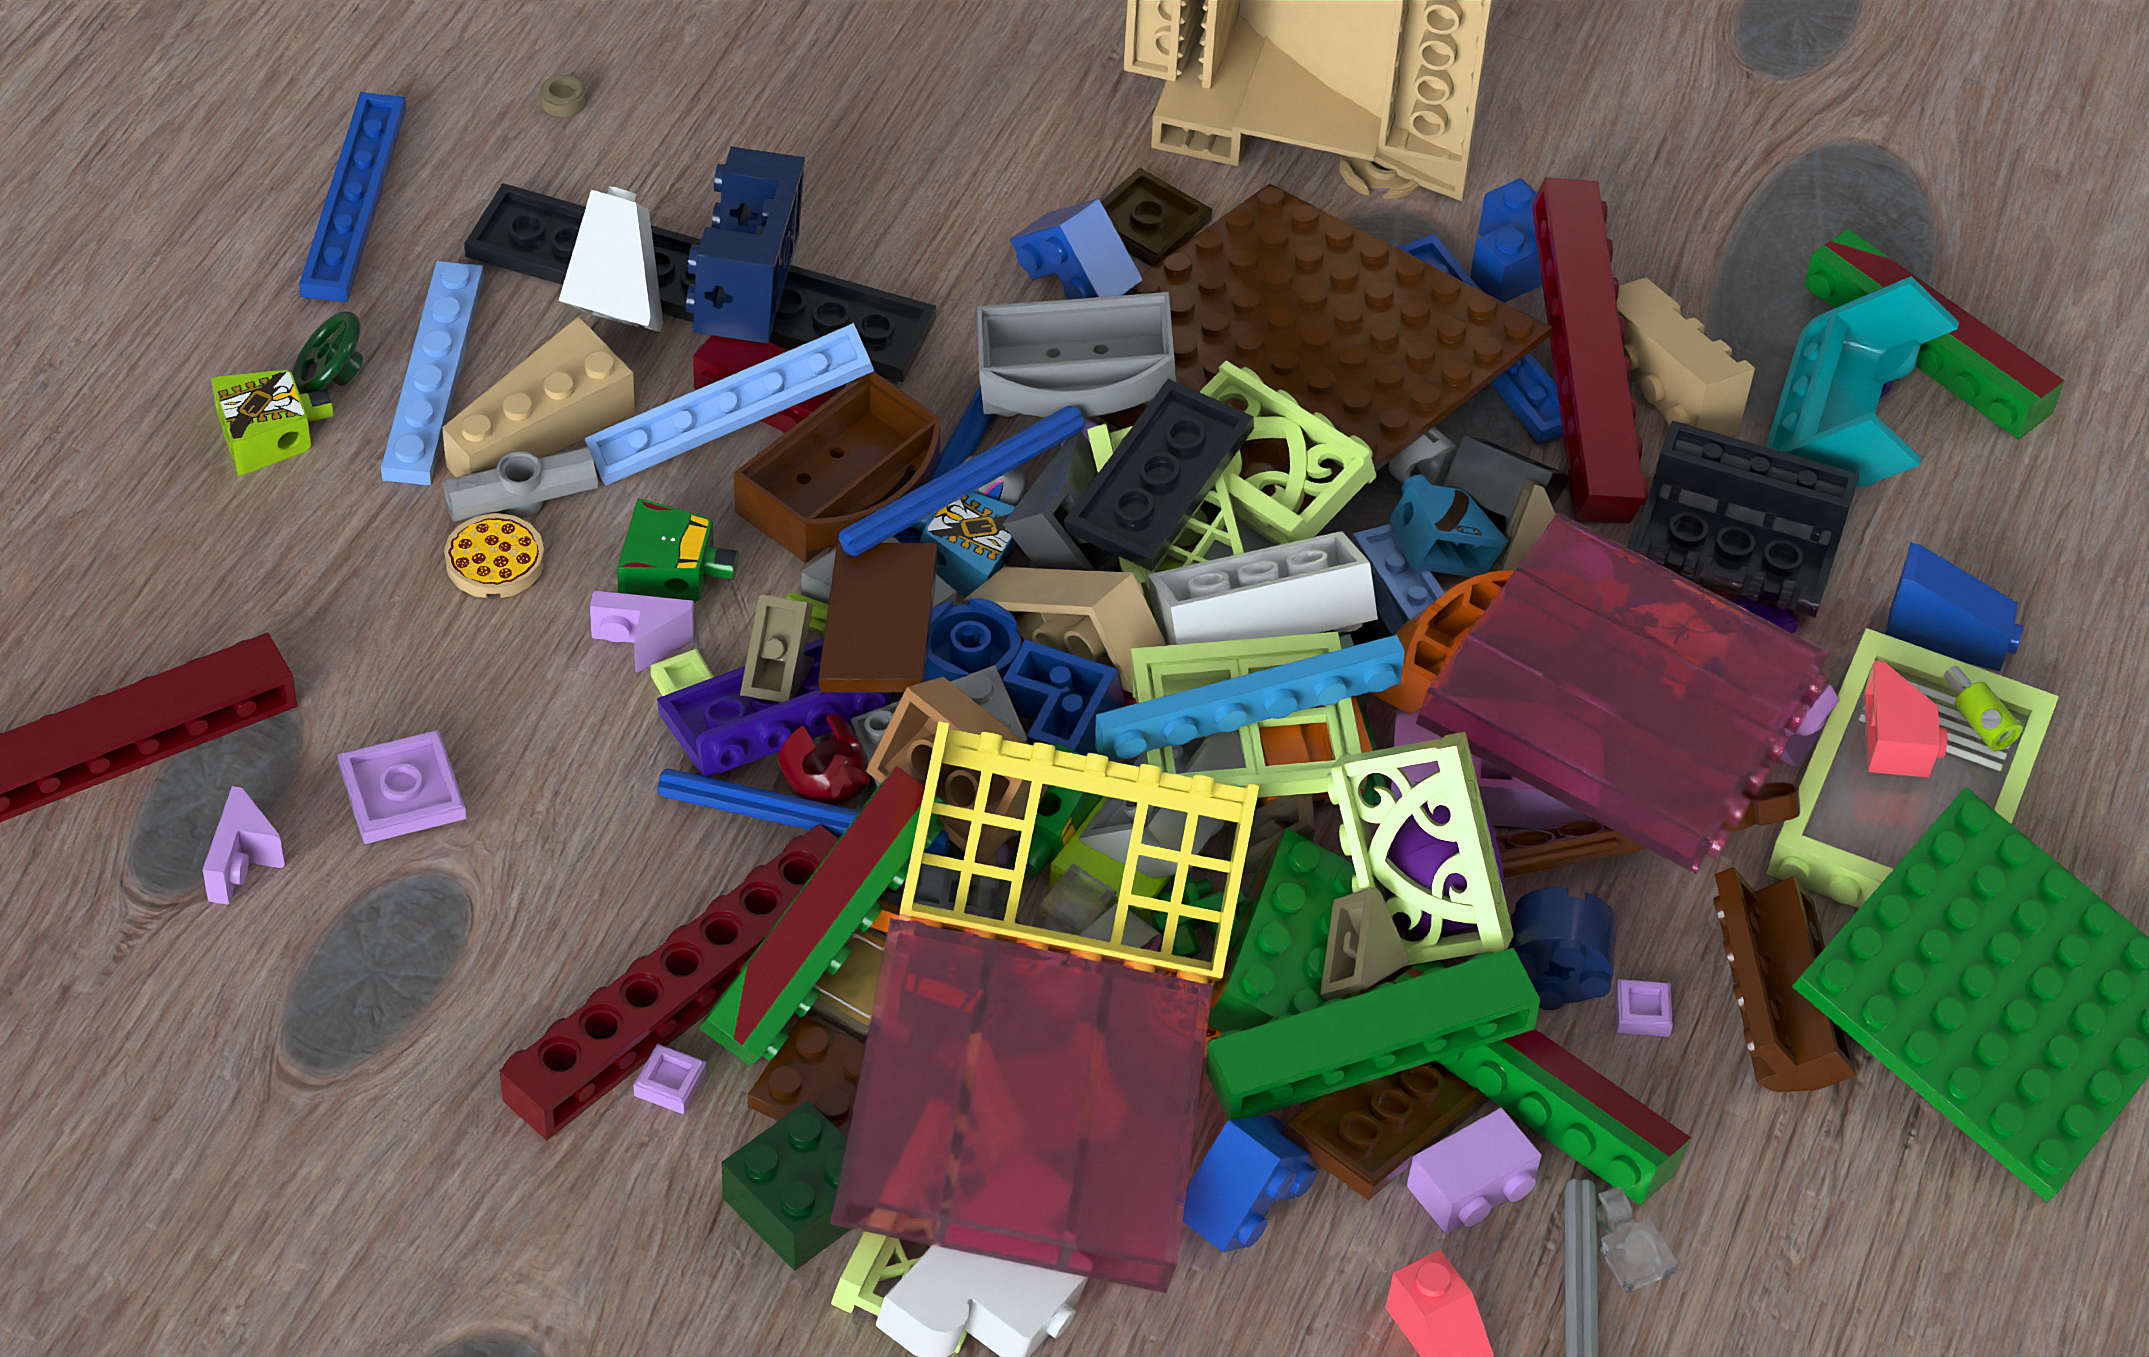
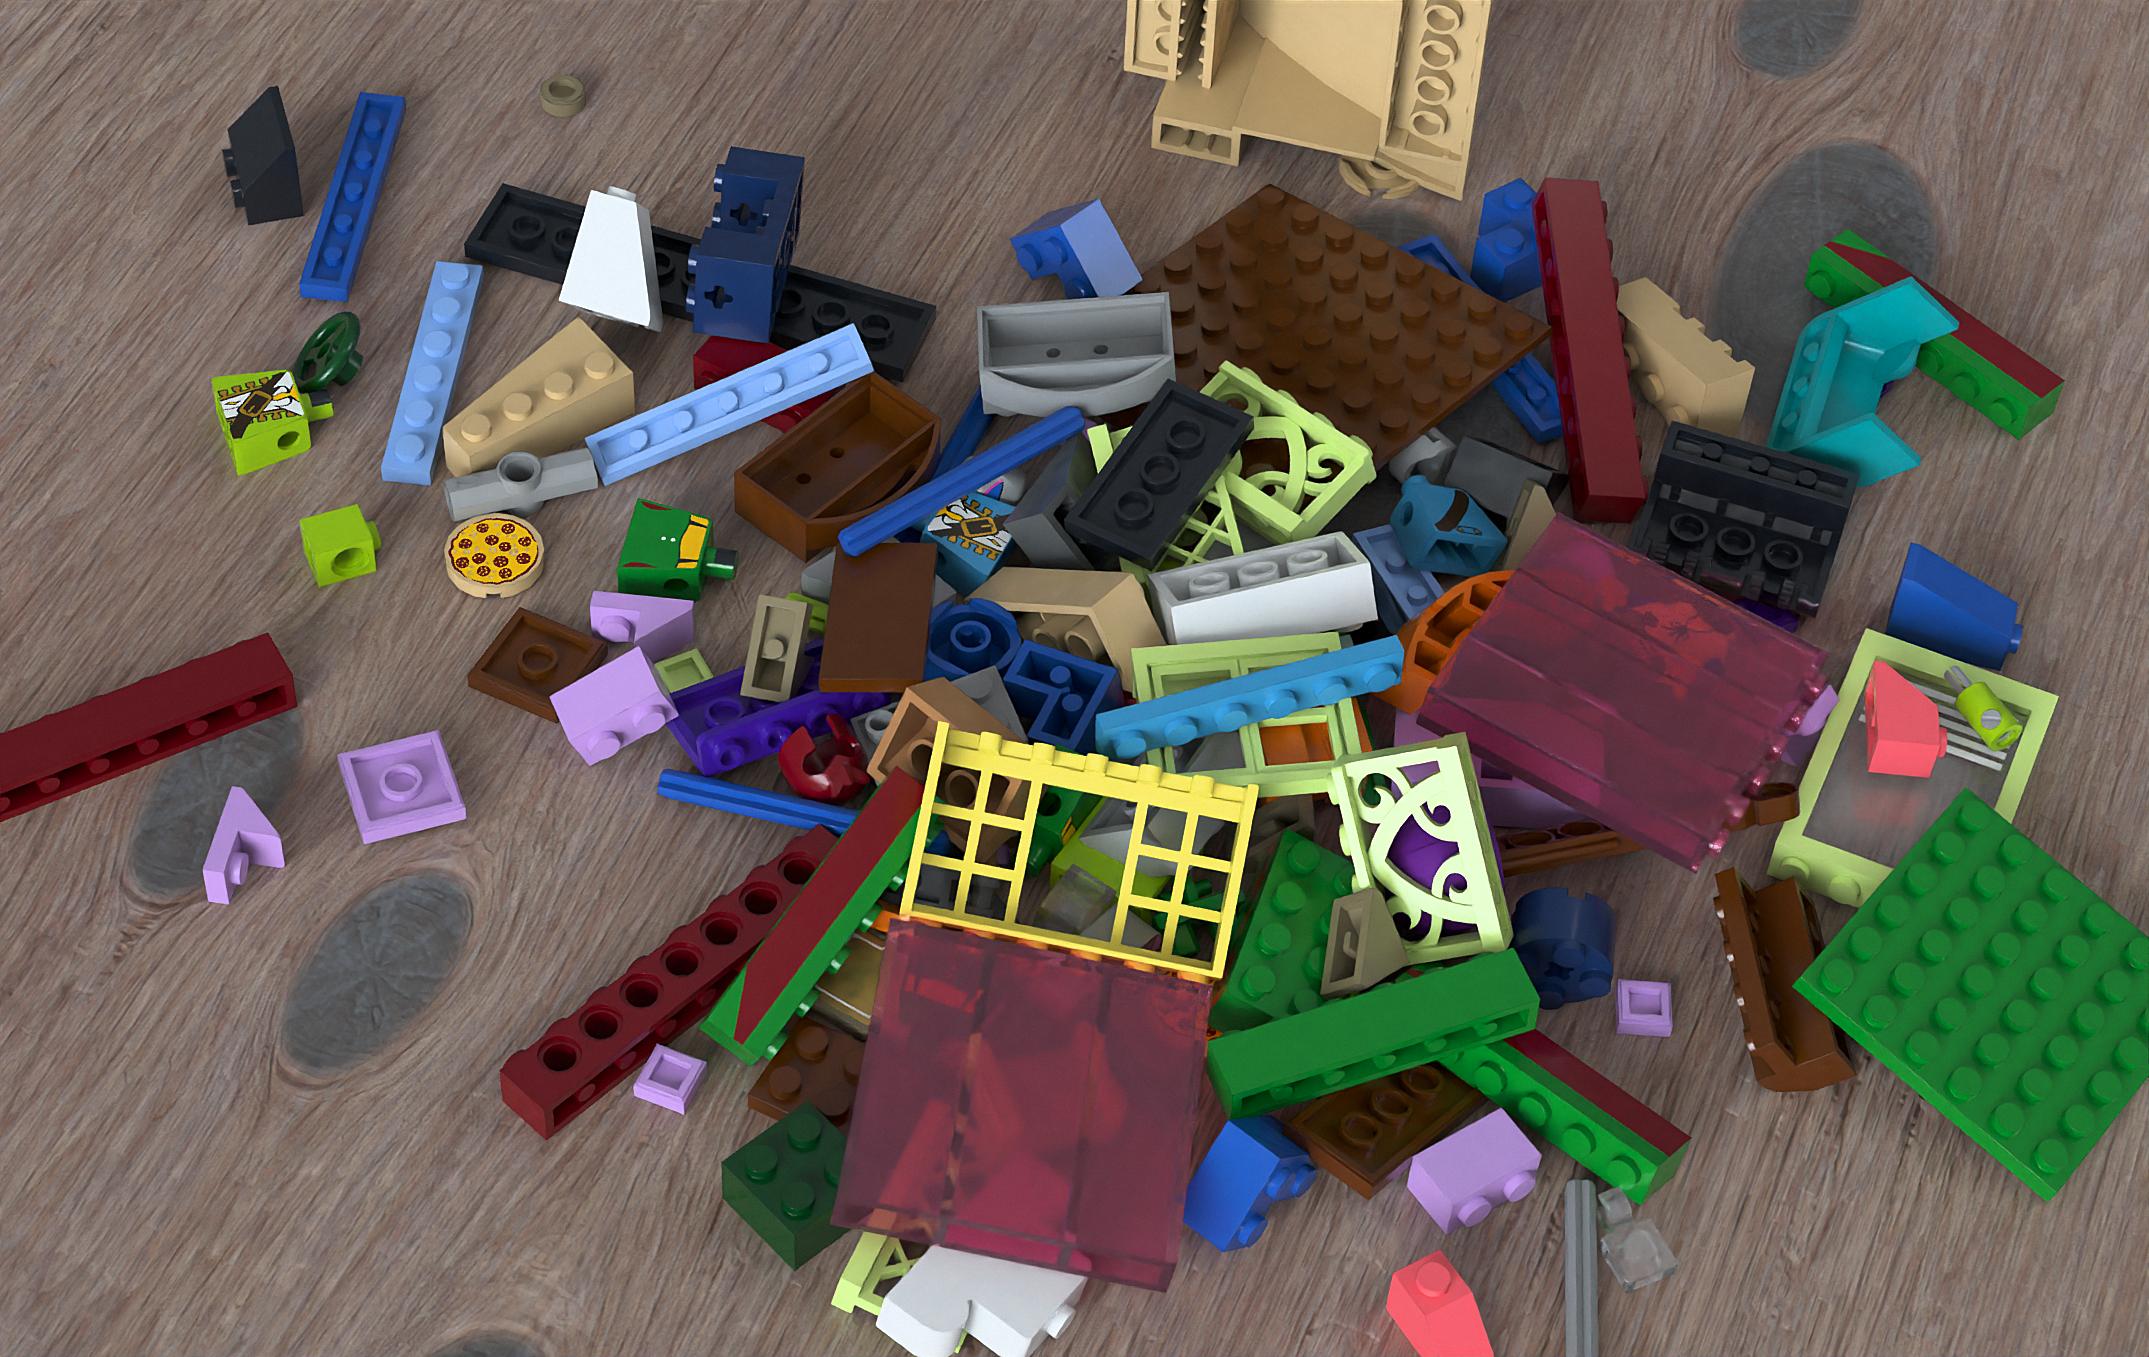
(264, 162): none -> black slope
(339, 544): none -> lime brick
(535, 660): none -> reddish brown tile
(614, 706): none -> lavender brick
(1154, 216): dark brown tile -> none

